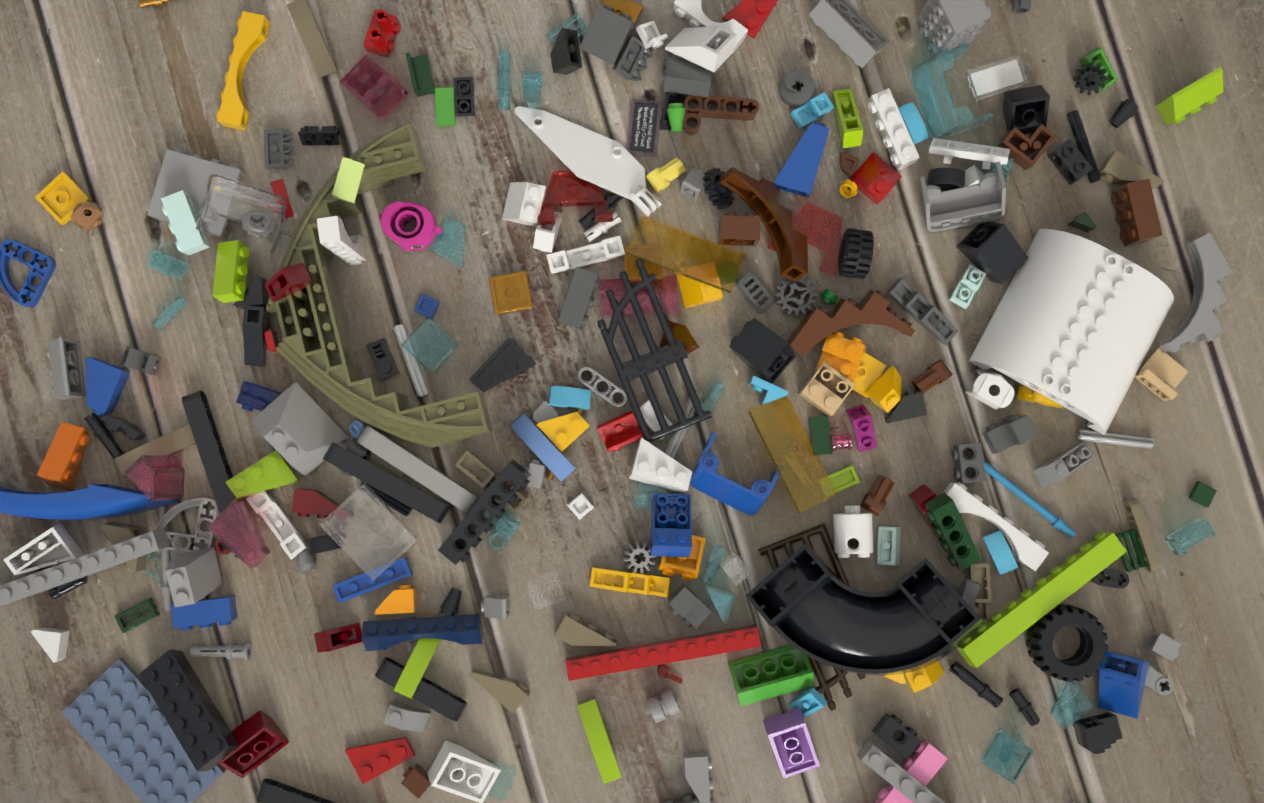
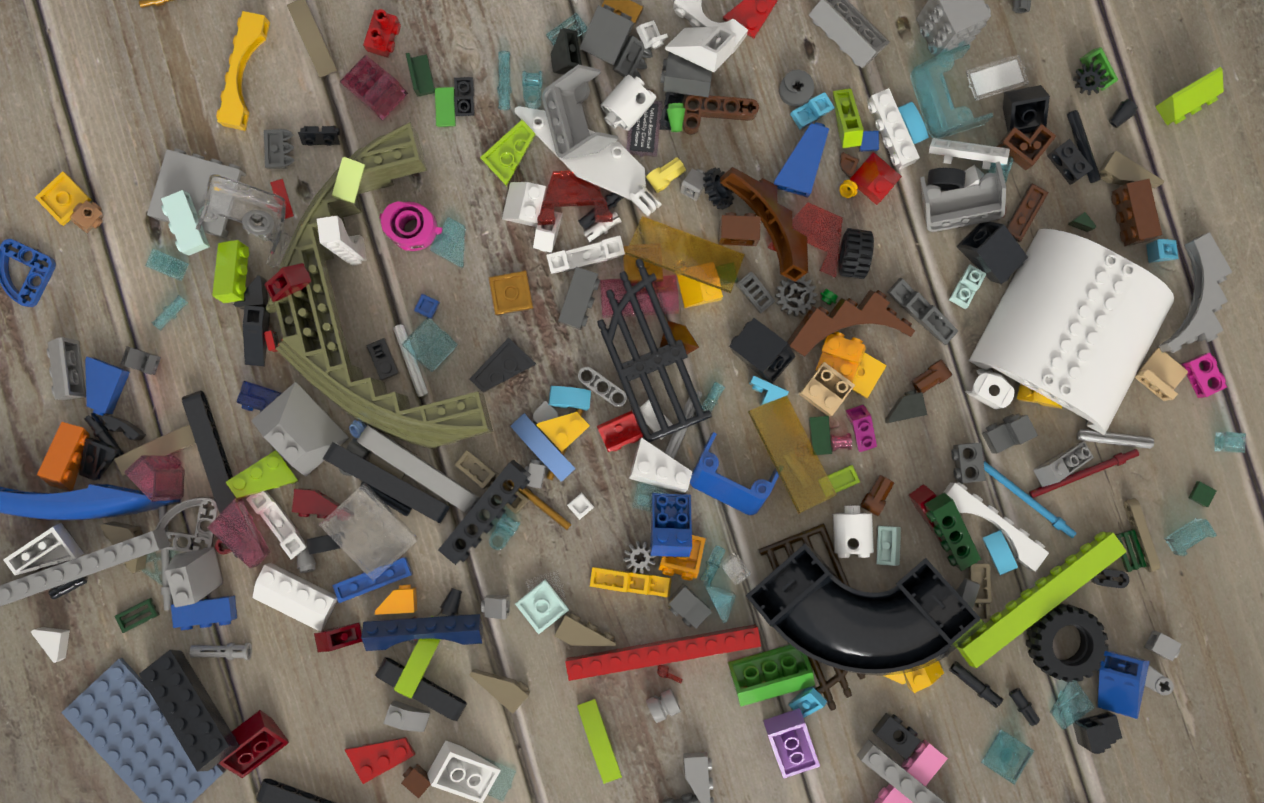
(96, 458): none -> black wing
(294, 596): none -> white slope
(508, 151): none -> lime wing
(542, 606): none -> light aqua plate
(544, 507): none -> pearl gold bar
(566, 115): none -> light grey windscreen
(627, 103): none -> white cylinder
(870, 141): none -> blue tile
(886, 390): yellow slope -> none
(1026, 211): none -> reddish brown tile
(1117, 459): none -> dark red bar
(1162, 250): none -> medium azure slope
(1199, 378): none -> dark pink brick
(1230, 442): none -> clear light blue brick

